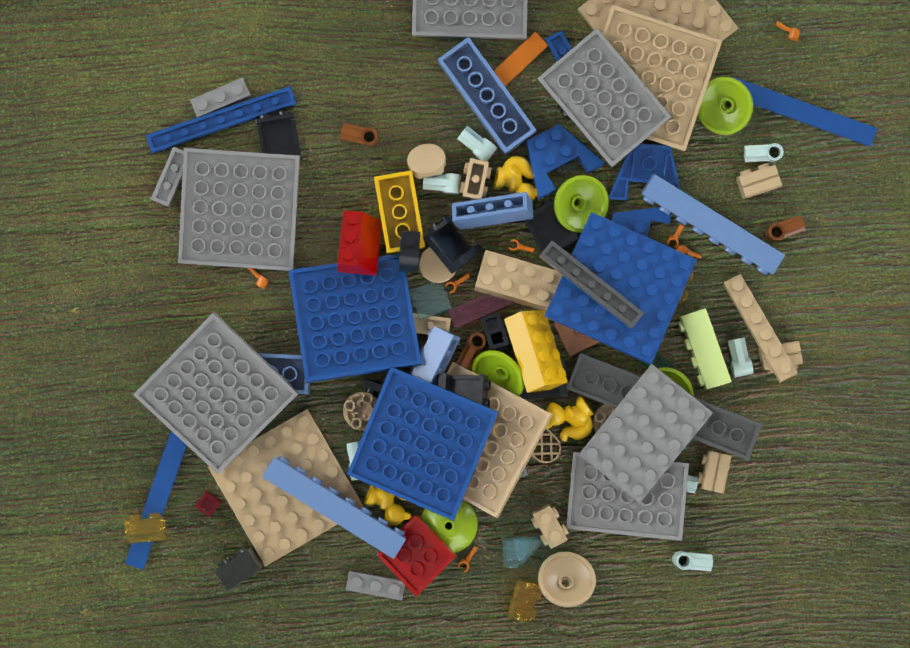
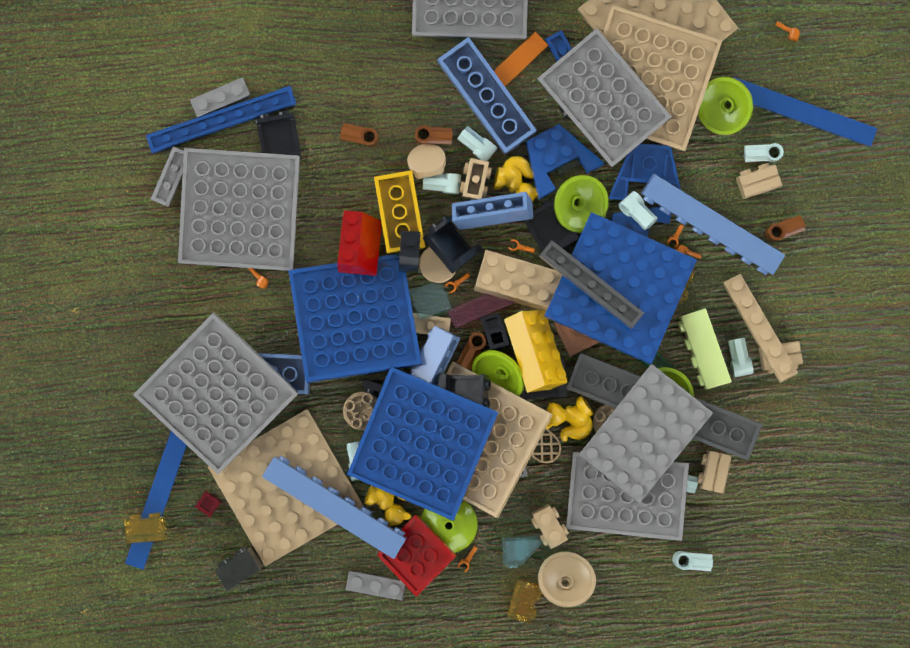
(436, 135): none -> dark orange piece
(634, 206): none -> light aqua piece

